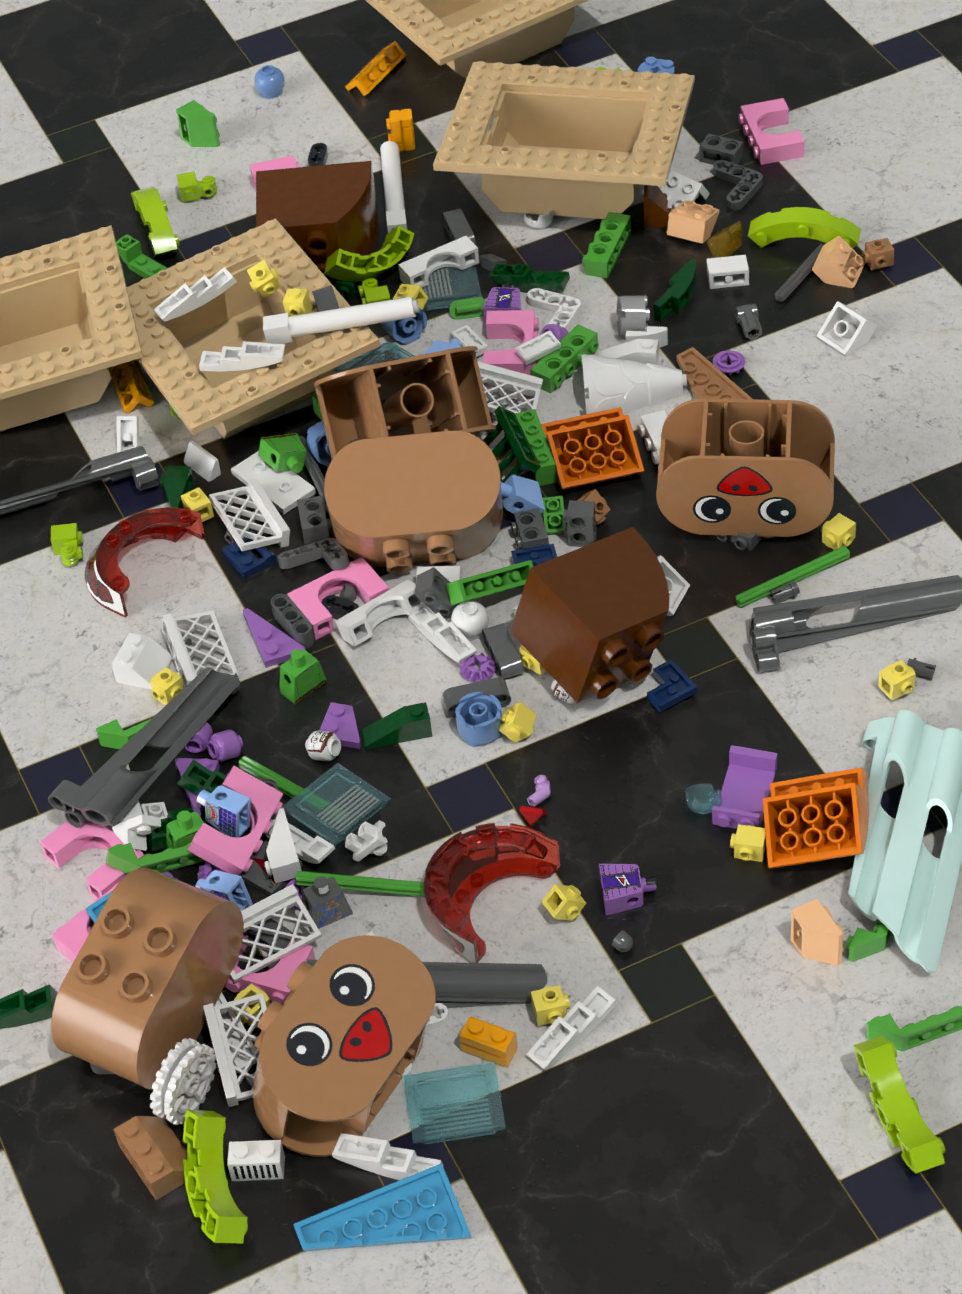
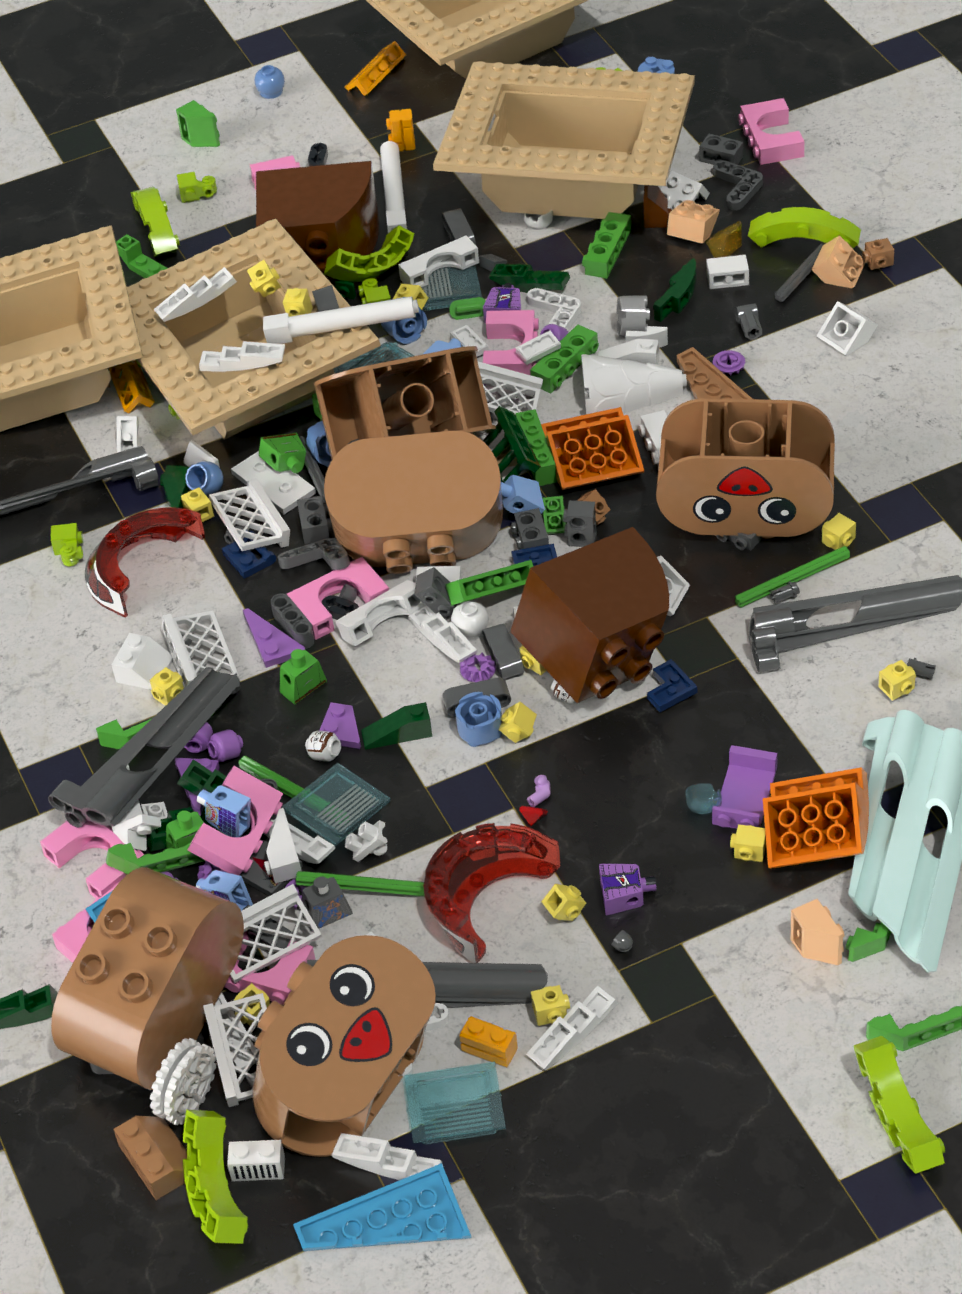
(205, 476): none -> medium blue piece

